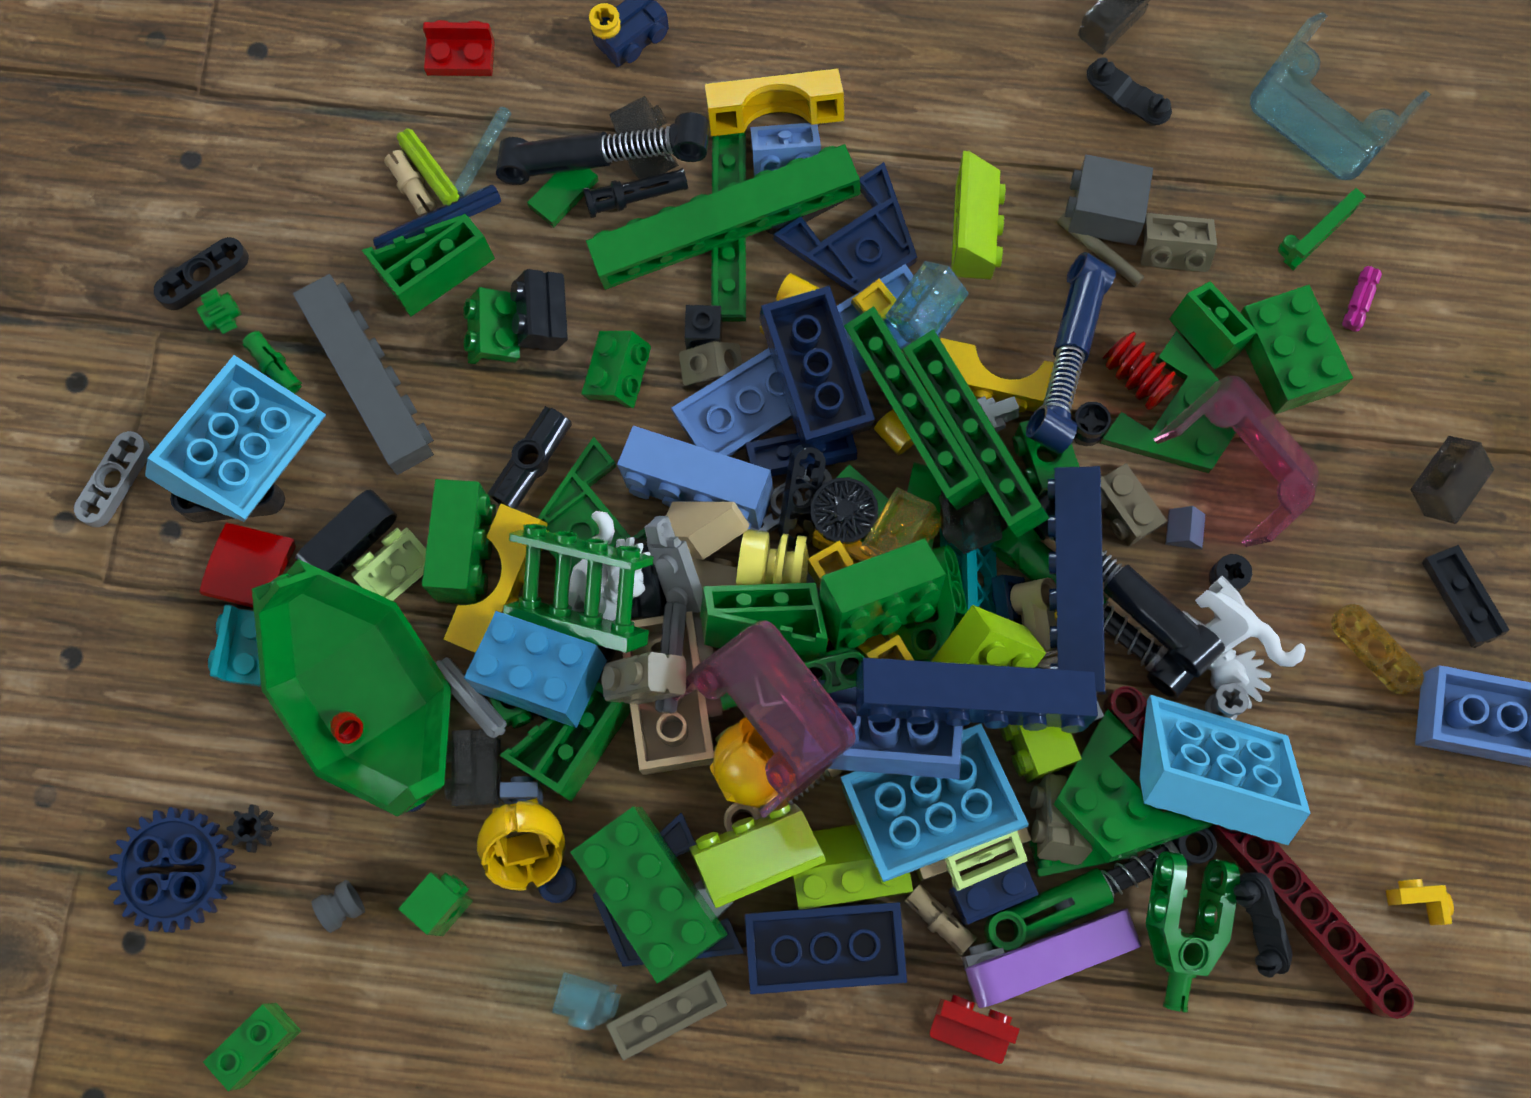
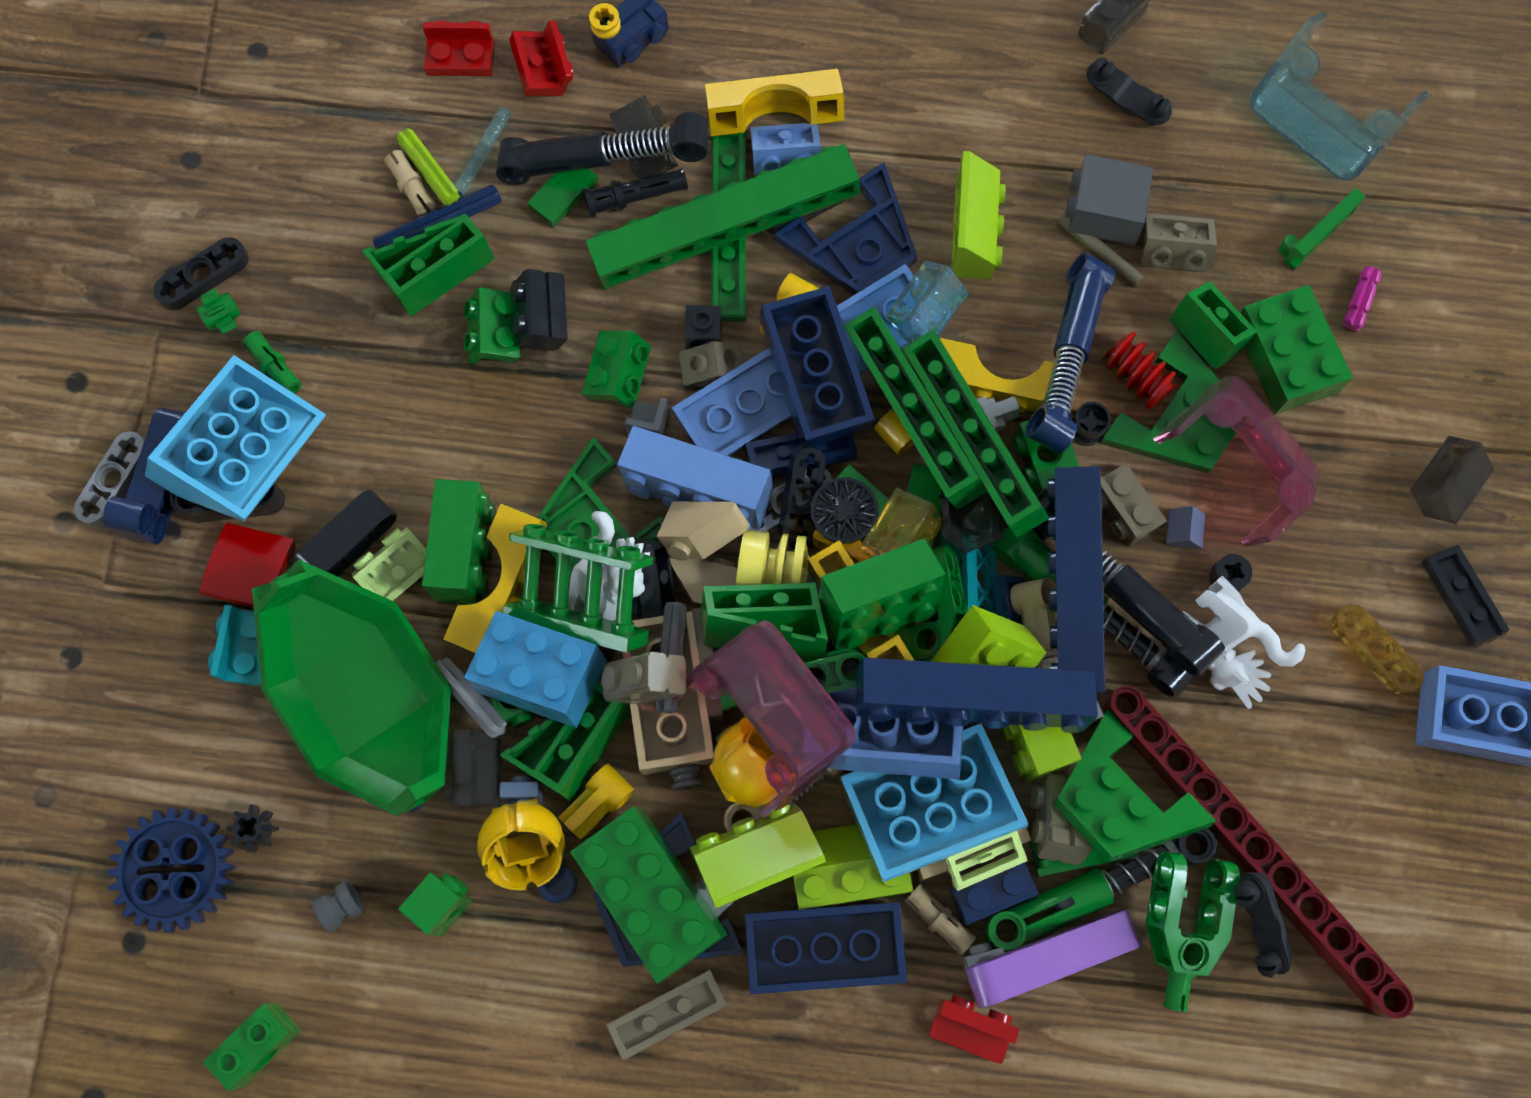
(147, 505): none -> dark blue beam
(346, 727): red hinge -> none
(363, 374): dark grey brick -> none
(542, 61): none -> red bracket
(542, 440): black piece -> none
(586, 1000): clear light blue brick -> none
(603, 795): none -> yellow piece
(649, 416): none -> dark grey panel
(673, 564): light grey hinge -> none
(686, 778): none -> dark grey bush
(874, 295): yellow tile -> none
(1221, 771): medium azure slope -> none
(1236, 705): light grey bush -> none
(1437, 900): yellow bracket -> none

